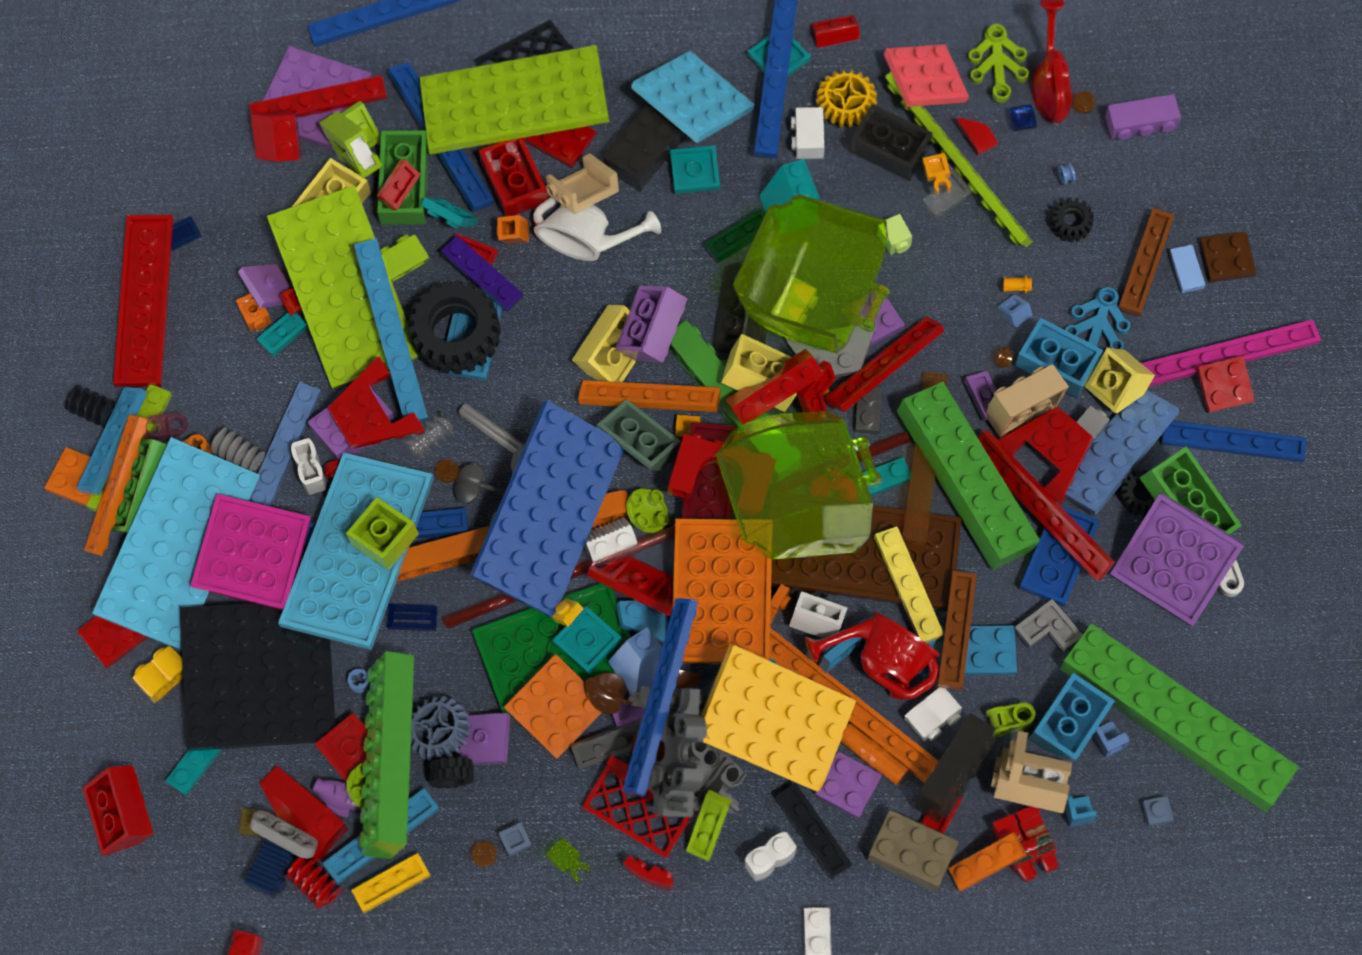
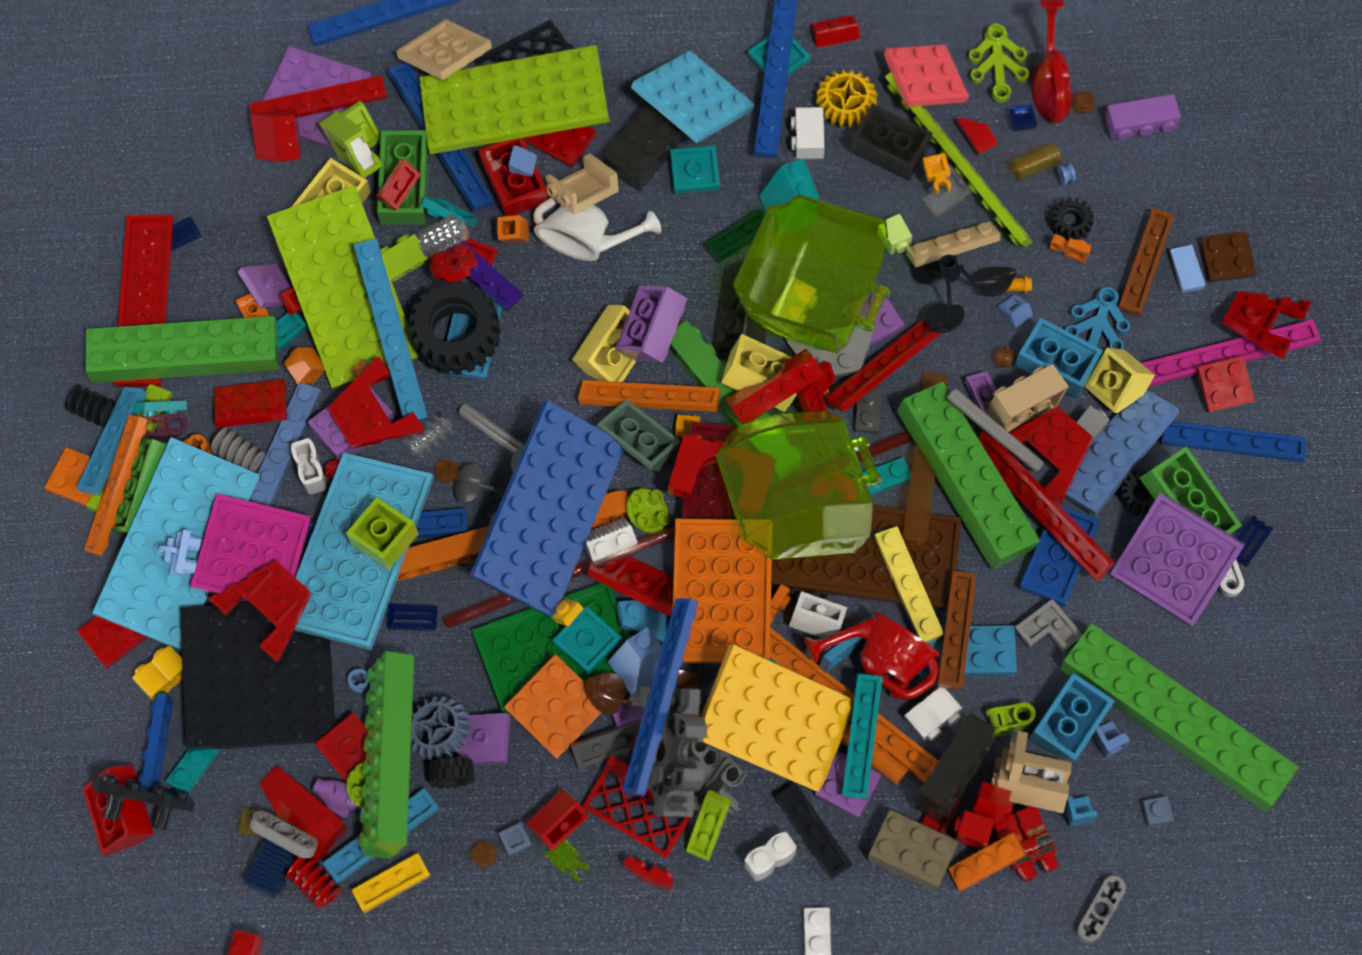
(133, 790): none -> black plate
(151, 408): none -> teal plate
(157, 735): none -> blue plate
(179, 563): none -> light blue hips
(182, 349): none -> bright green brick
(250, 403): none -> red plate
(276, 596): none -> red wing
(304, 365): none -> orange brick
(360, 367): none -> clear orange plate
(442, 235): none -> clear piece
(444, 49): none -> tan plate
(453, 263): none -> red plate
(522, 161): none -> medium blue slope
(557, 820): none -> red brick
(862, 737): none -> teal plate
(947, 317): none -> black plant
(953, 243): none -> tan plate
(973, 830): none -> red brick
(993, 802): none -> red brick
(995, 430): none -> light grey axle
(1036, 161): none -> clear yellow pin
(1073, 248): none -> orange plate
(1098, 929): none -> light grey beam
(1255, 315): none -> red wing
(1259, 526): none -> clear blue tile

